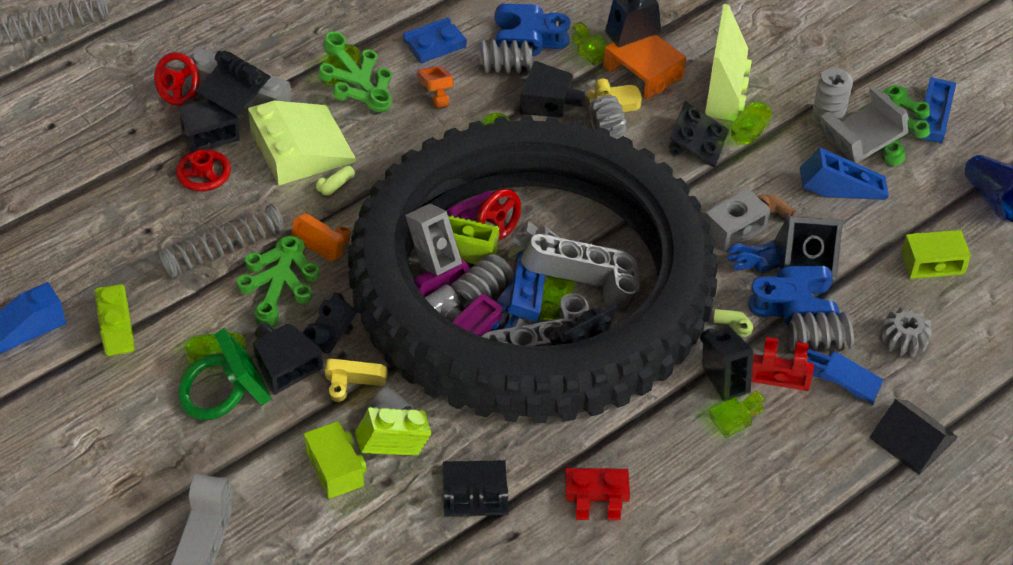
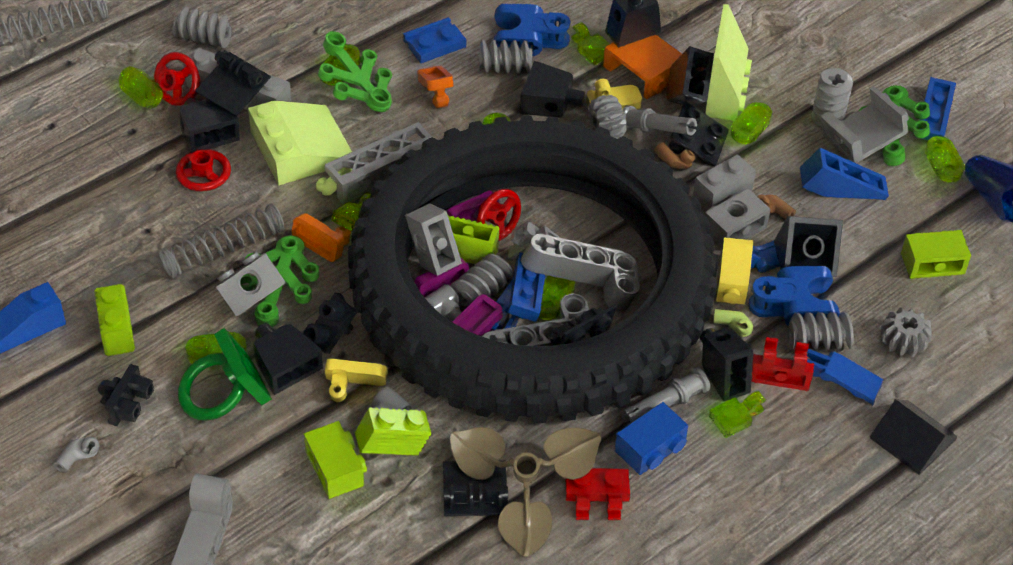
(76, 450): none -> light grey arm
(120, 393): none -> black hips
(144, 91): none -> clear neon green plate
(202, 27): none -> light grey piece
(267, 281): none -> light grey brick
(348, 213): none -> clear neon green plate
(366, 174): none -> light grey fence
(525, 524): none -> dark tan plant
(648, 120): none -> light grey pin
(651, 438): none -> blue brick
(677, 161): none -> medium nougat arm
(677, 392): none -> light grey pin
(690, 81): none -> black torso
(723, 181): none -> light grey brick
(734, 271): none -> light yellow slope
(944, 159): none -> clear neon green plate

